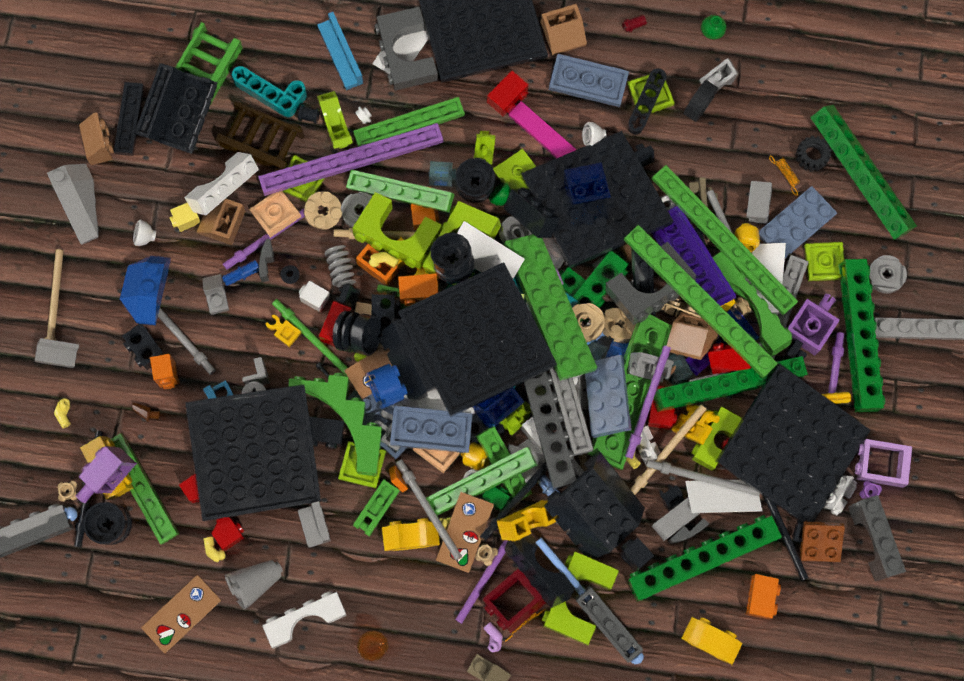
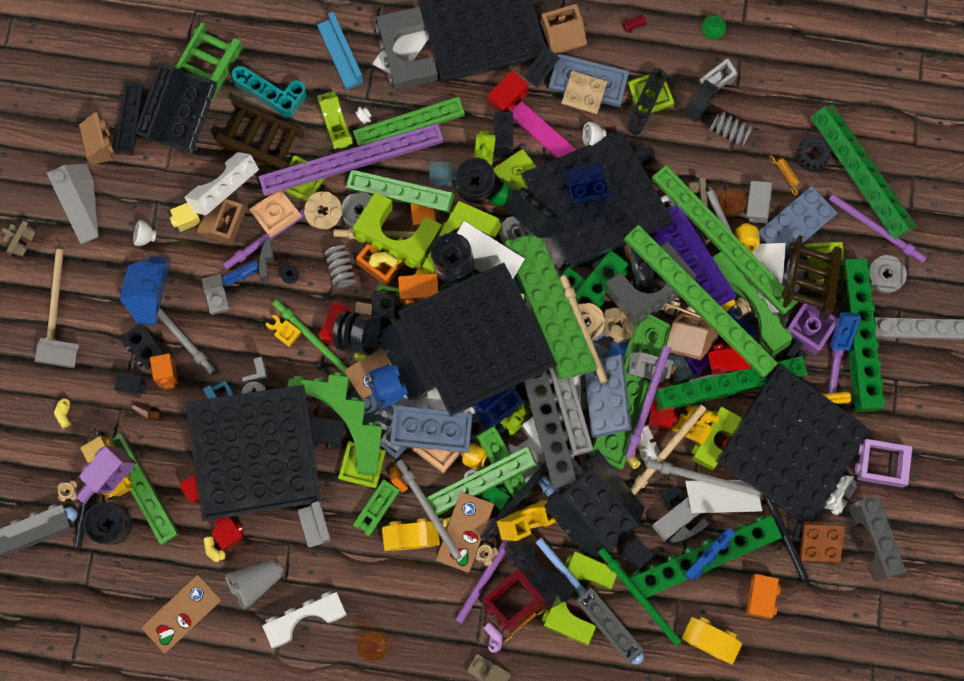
(23, 231): none -> dark tan hips
(130, 385): none -> black brick
(309, 114): black bush -> none
(314, 296): white brick -> none
(349, 296): black tile -> none
(503, 133): none -> black brick
(541, 67): none -> black plate
(570, 294): none -> tan bar
(584, 92): none -> tan hinge
(614, 565): none -> green bar
(709, 555): none -> blue wing
(731, 128): none -> light grey piece
(732, 202): none -> clear orange hair
(829, 274): none -> dark brown fence
(845, 331): none -> blue plate
(876, 489): medium lavender plate -> none
(908, 249): none -> medium lavender bar

